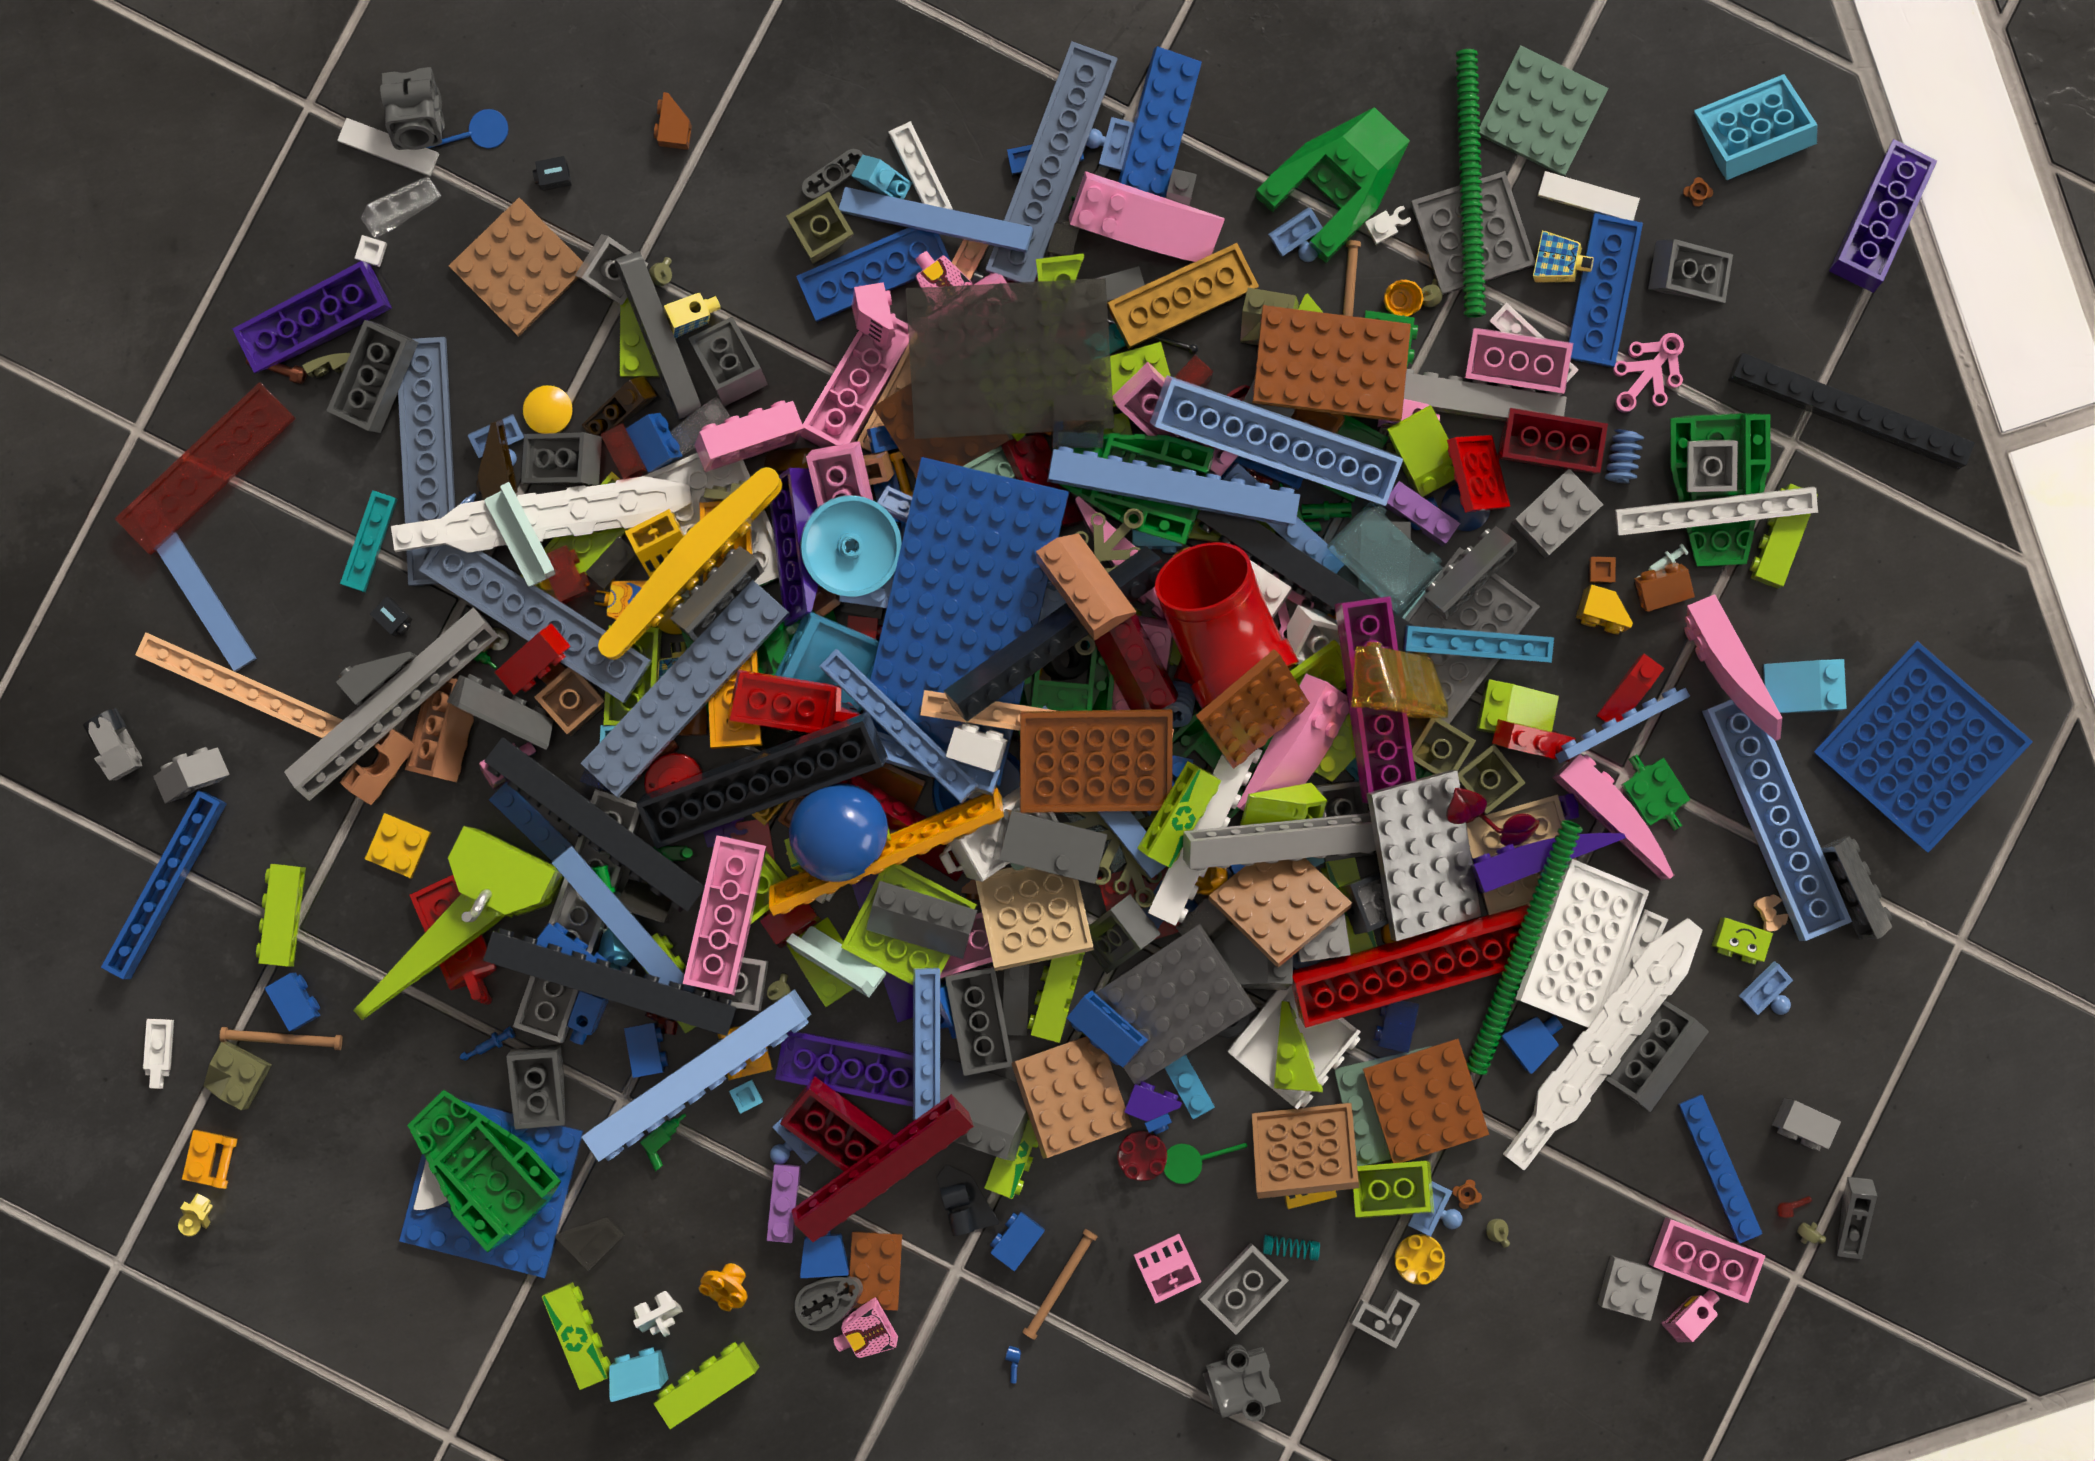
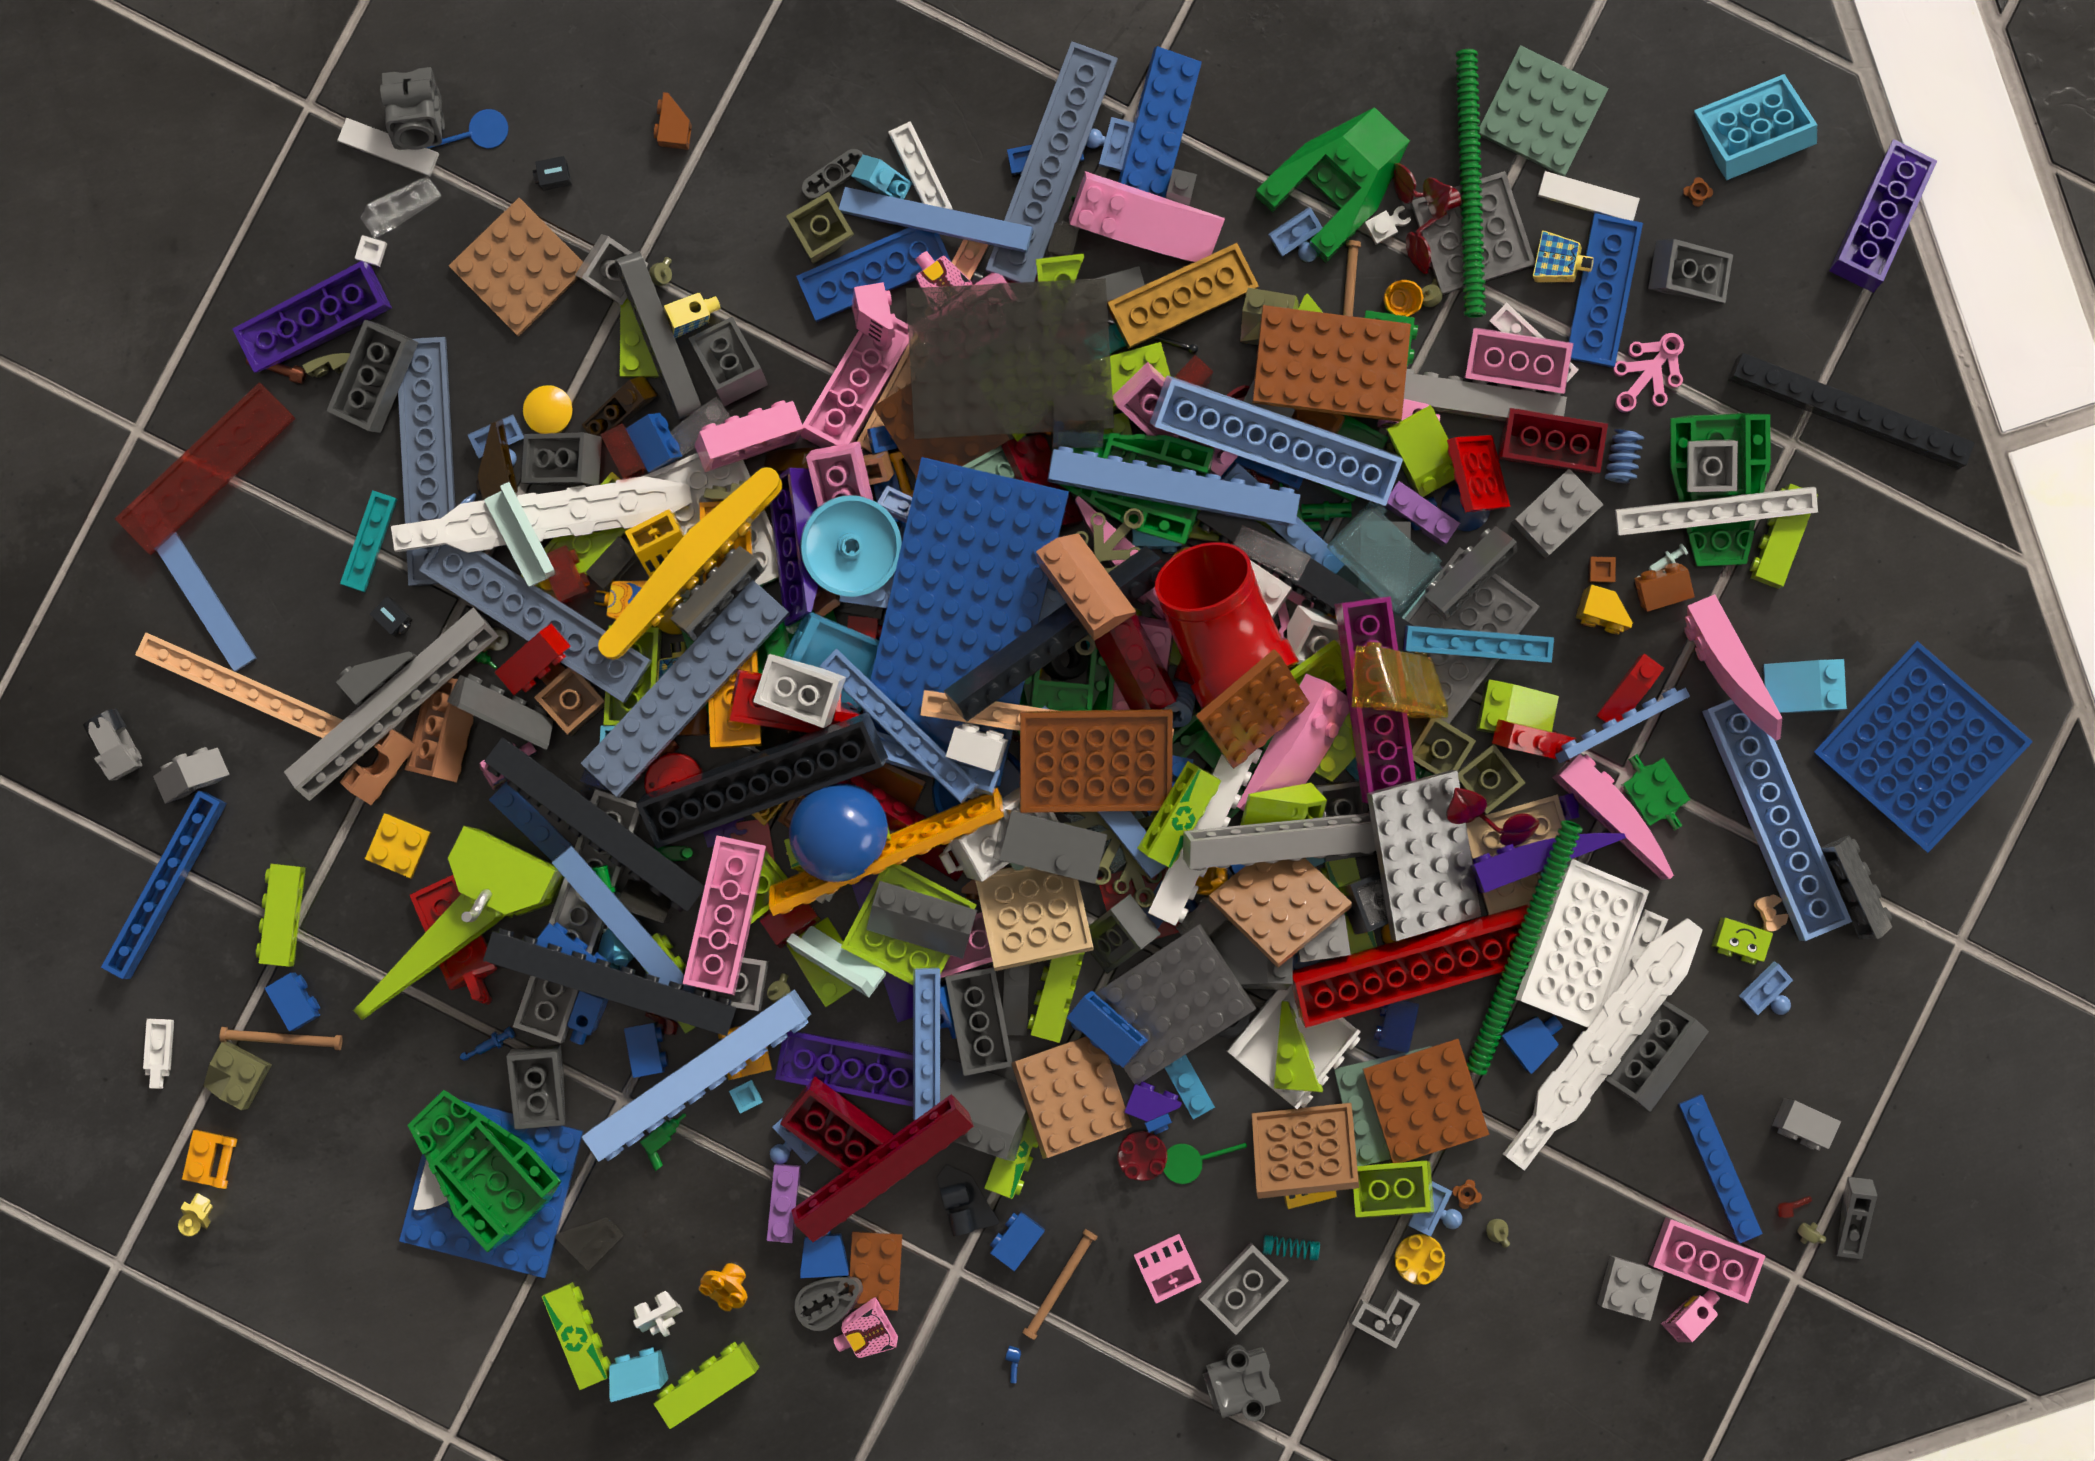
(799, 690): none -> white slope
(1272, 552): none -> clear slope
(1439, 199): none -> dark red plant

